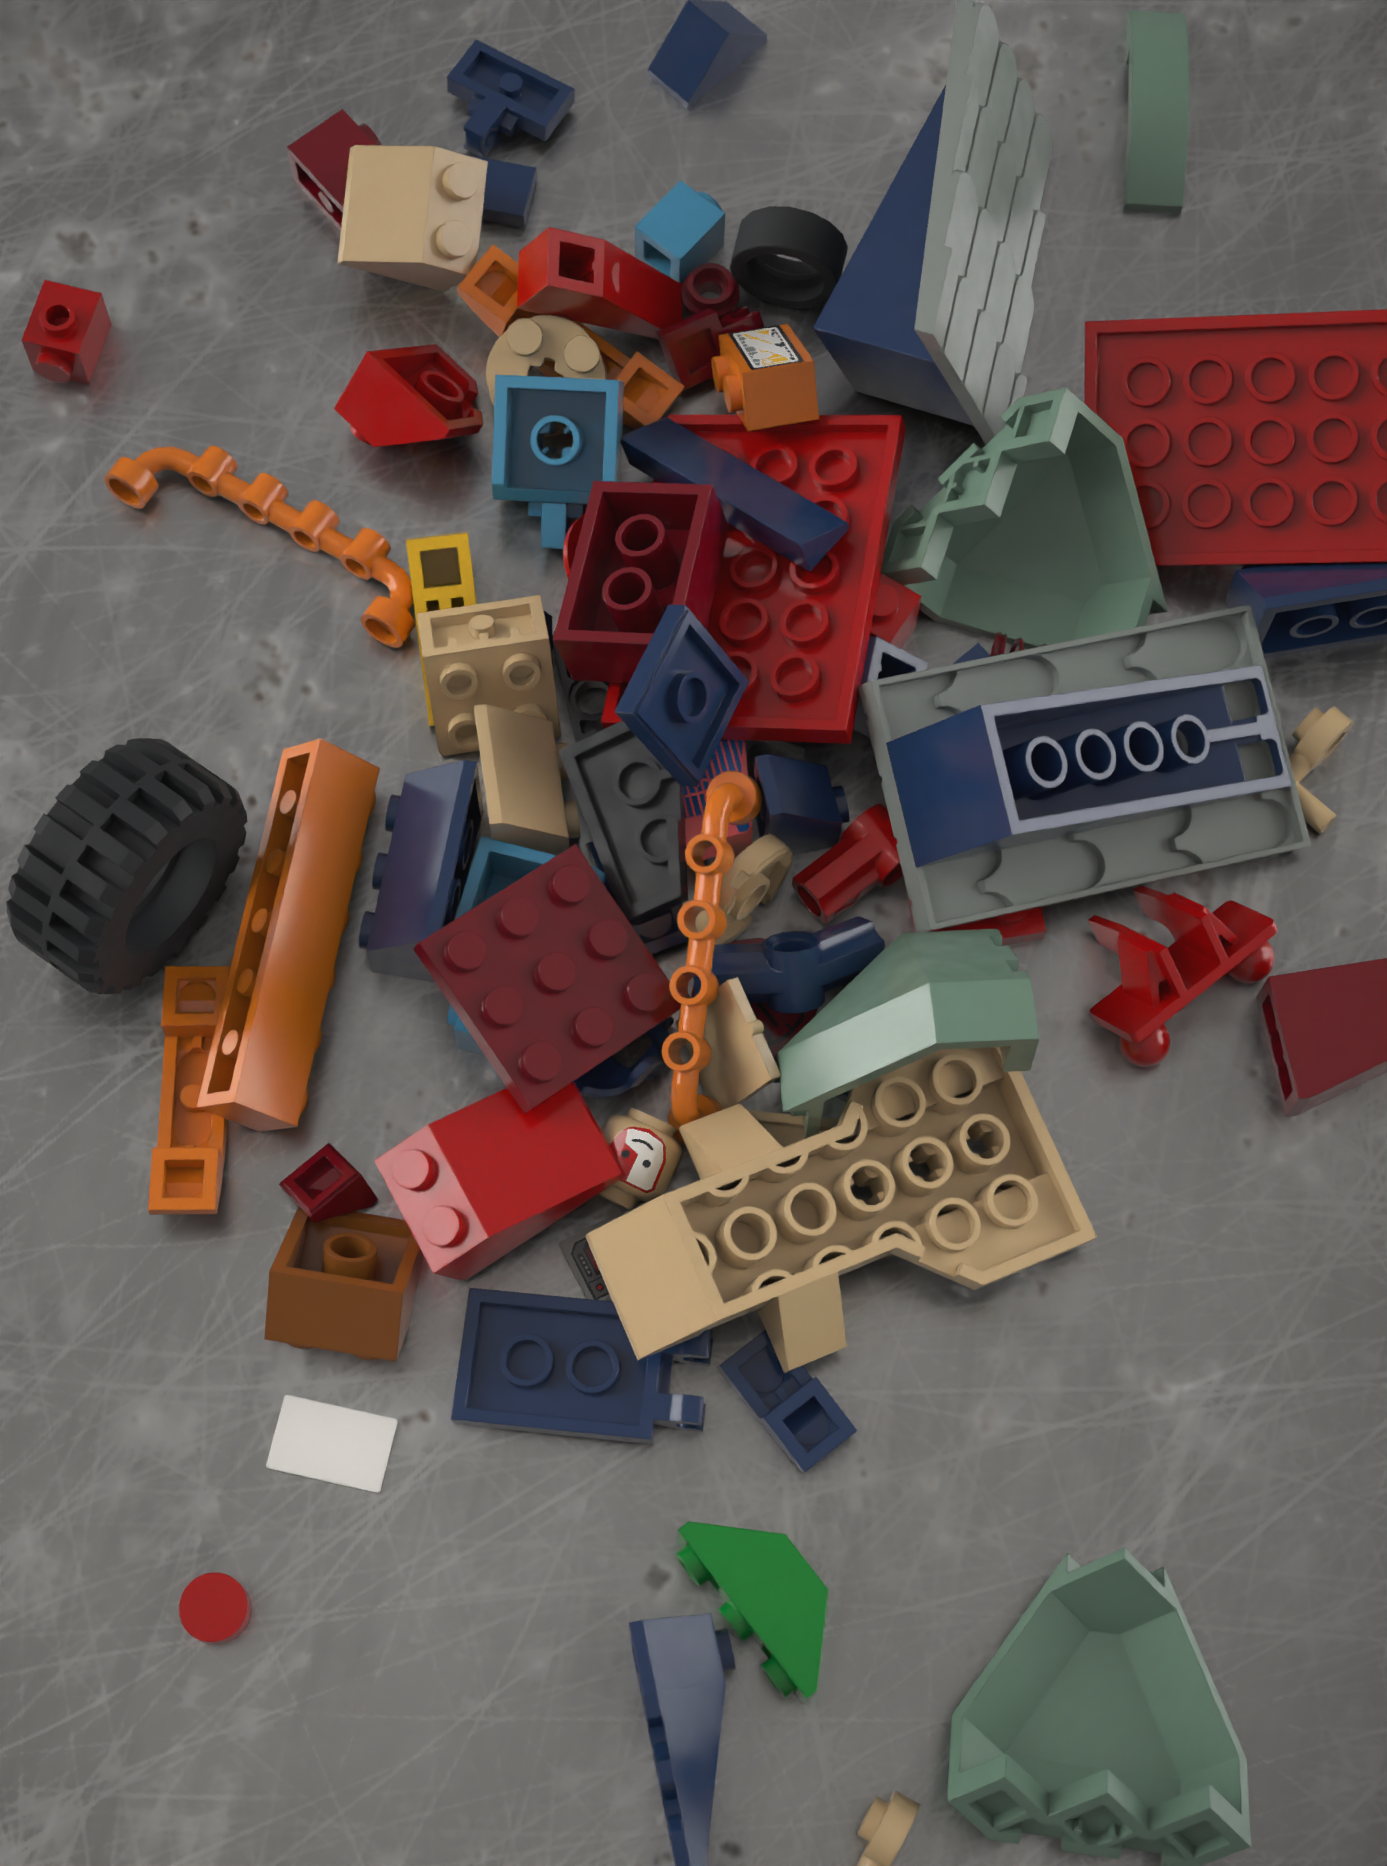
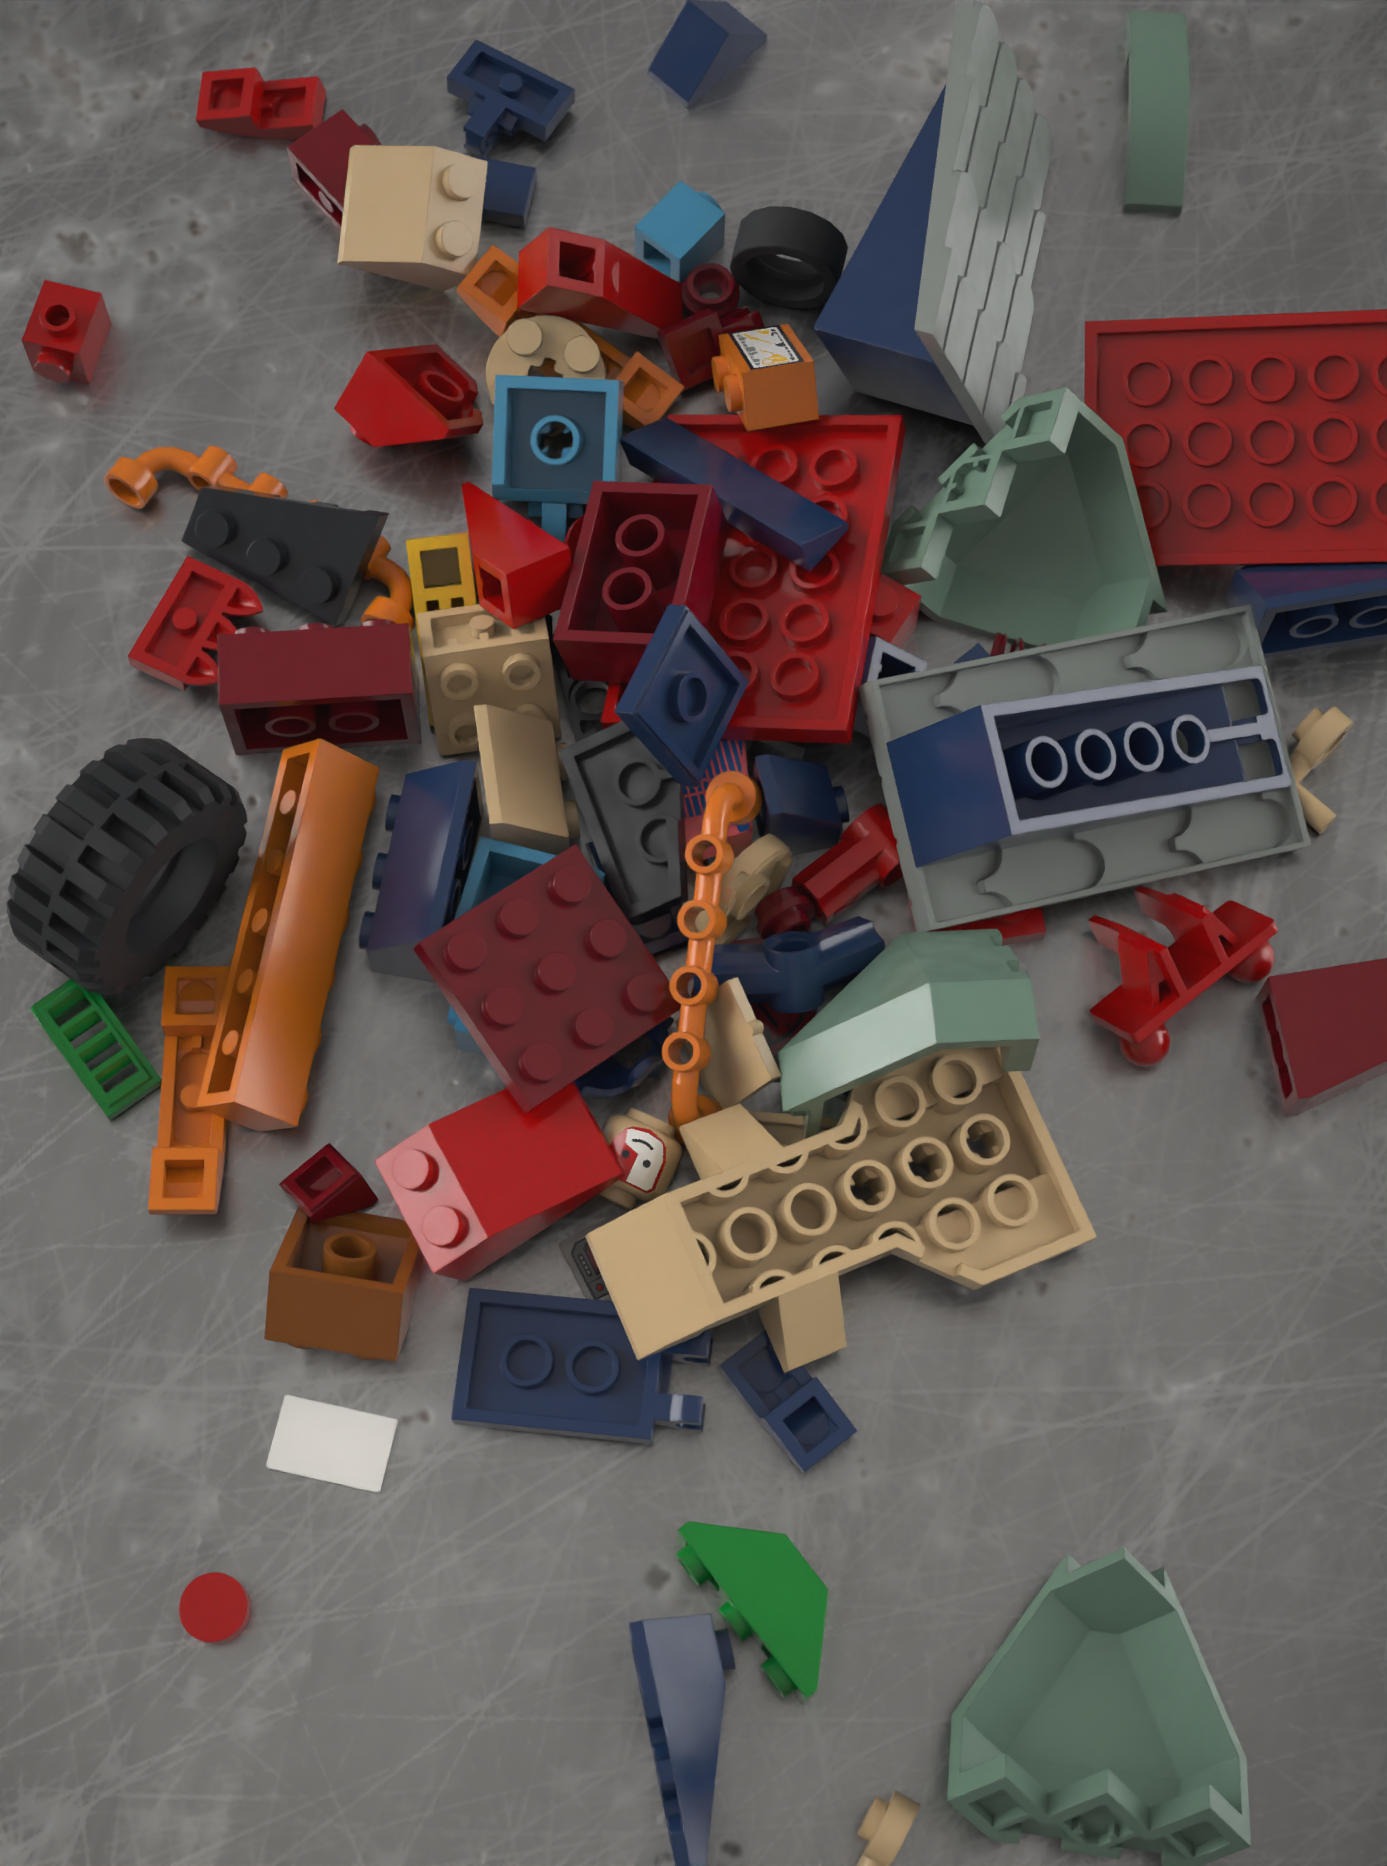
(67, 1001): none -> green slope
(187, 625): none -> red plate
(250, 107): none -> red slope
(290, 546): none -> black wing
(319, 683): none -> dark red brick
(515, 563): none -> red slope
(784, 912): none -> dark red plate

